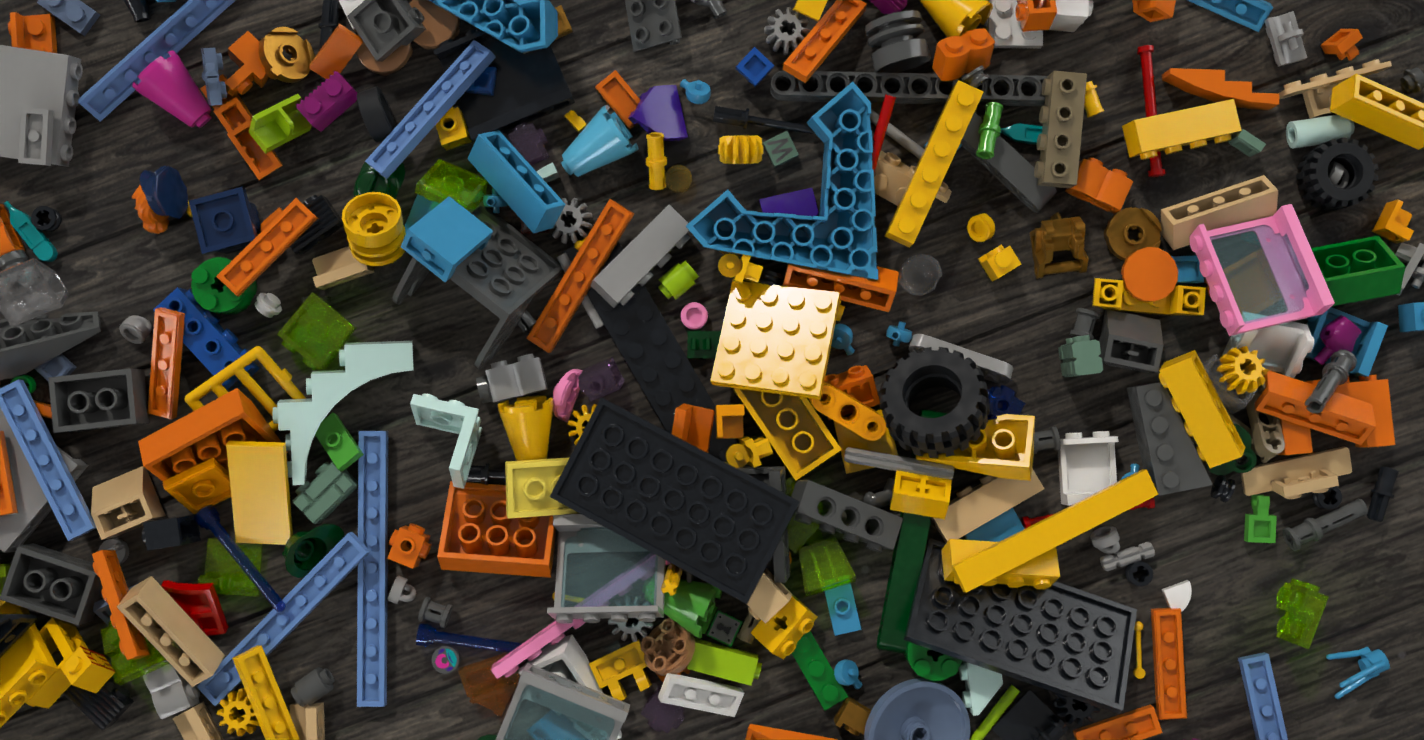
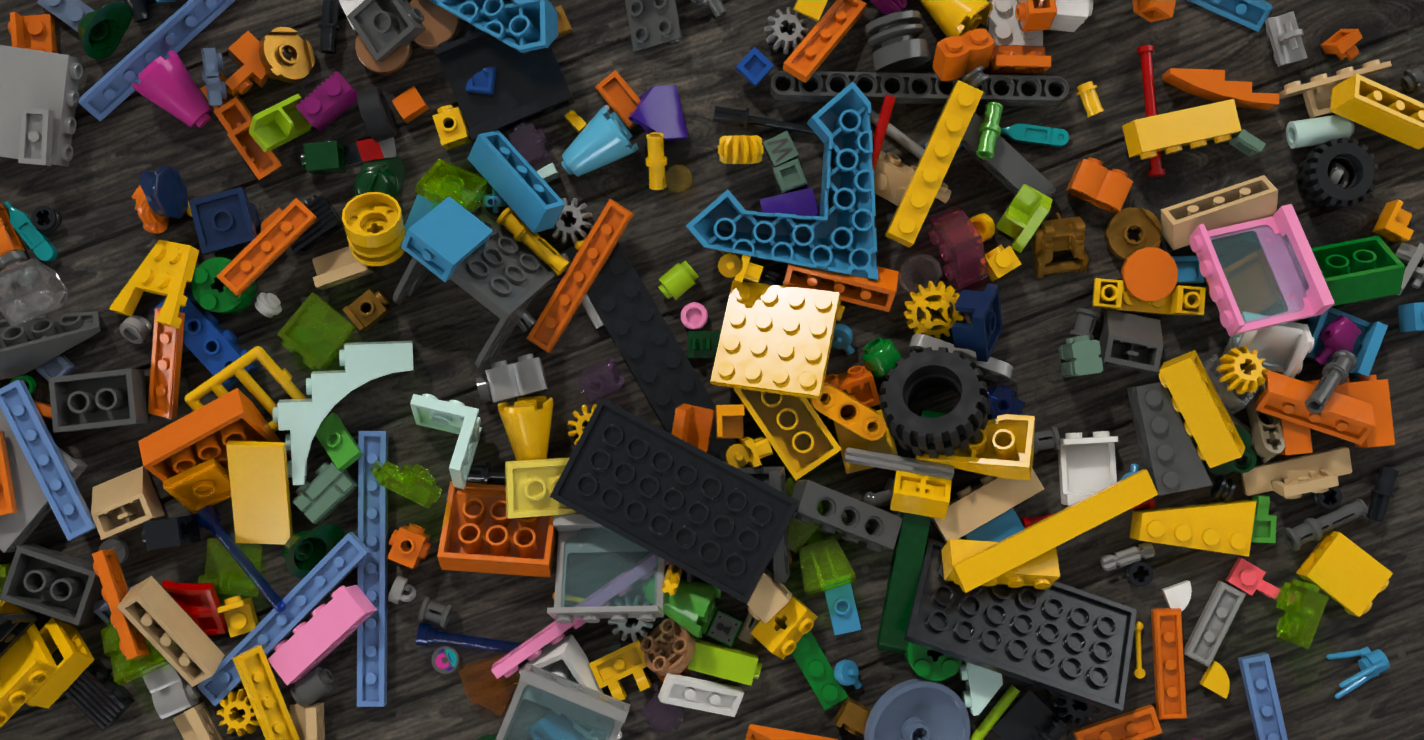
(87, 669): yellow brick -> none
(104, 29): none -> dark green piece
(164, 274): none -> yellow wing
(239, 615): none -> yellow bracket
(321, 634): none -> bright pink brick
(323, 158): none -> dark green brick
(336, 52): orange tile -> none
(369, 150): none -> sticker
(378, 311): none -> pearl gold brick
(410, 104): none -> orange slope
(410, 482): none -> clear neon green plate
(430, 109): medium blue plate -> none
(534, 241): none -> yellow pin
(565, 394): bright pink plate -> none
(641, 256): light grey brick -> none
(696, 91): dark azure piece -> none
(789, 176): none -> sand green tile
(880, 356): none -> green head
(899, 333): dark azure piece -> none
(931, 322): none -> yellow gear
(959, 246): none -> clear pink brick
(986, 316): none -> dark blue panel
(1019, 60): none -> orange bracket
(1024, 216): none -> lime panel
(1061, 129): dark tan brick -> none
(1104, 538): light grey tile -> none
(1204, 527): none -> yellow wedge
(1213, 623): none -> light grey tile
(1216, 679): none -> yellow tile
(1249, 579): none -> coral plate
(1345, 573): none -> yellow panel

